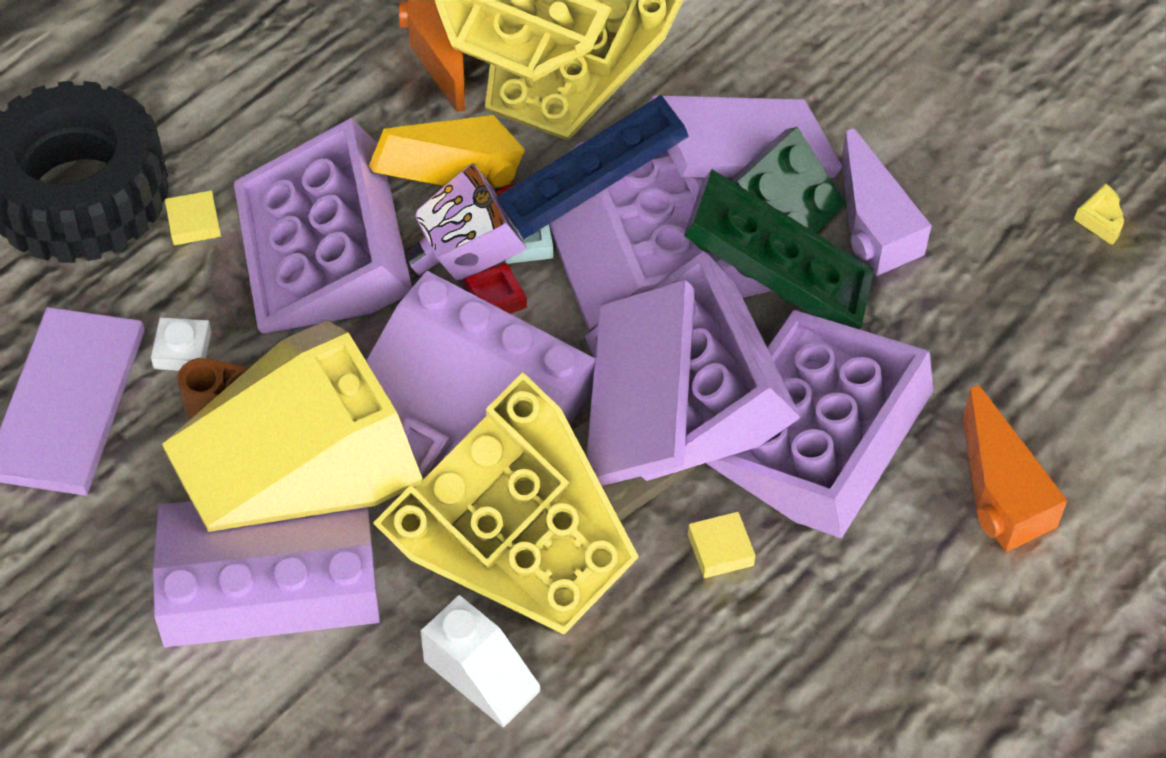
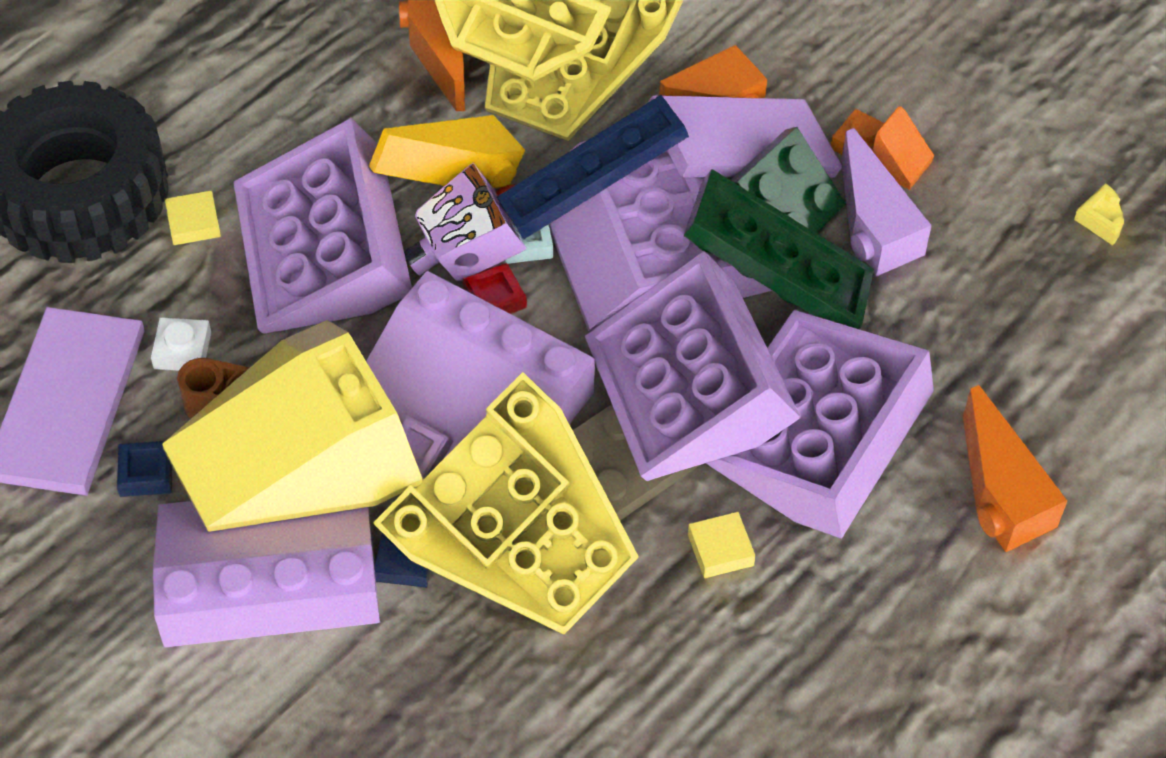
(143, 469): none -> dark blue tile
(396, 568): none -> dark blue tile
(478, 661): white slope -> none
(641, 384): lavender tile -> none
(720, 75): none -> orange slope
(893, 142): none -> orange slope

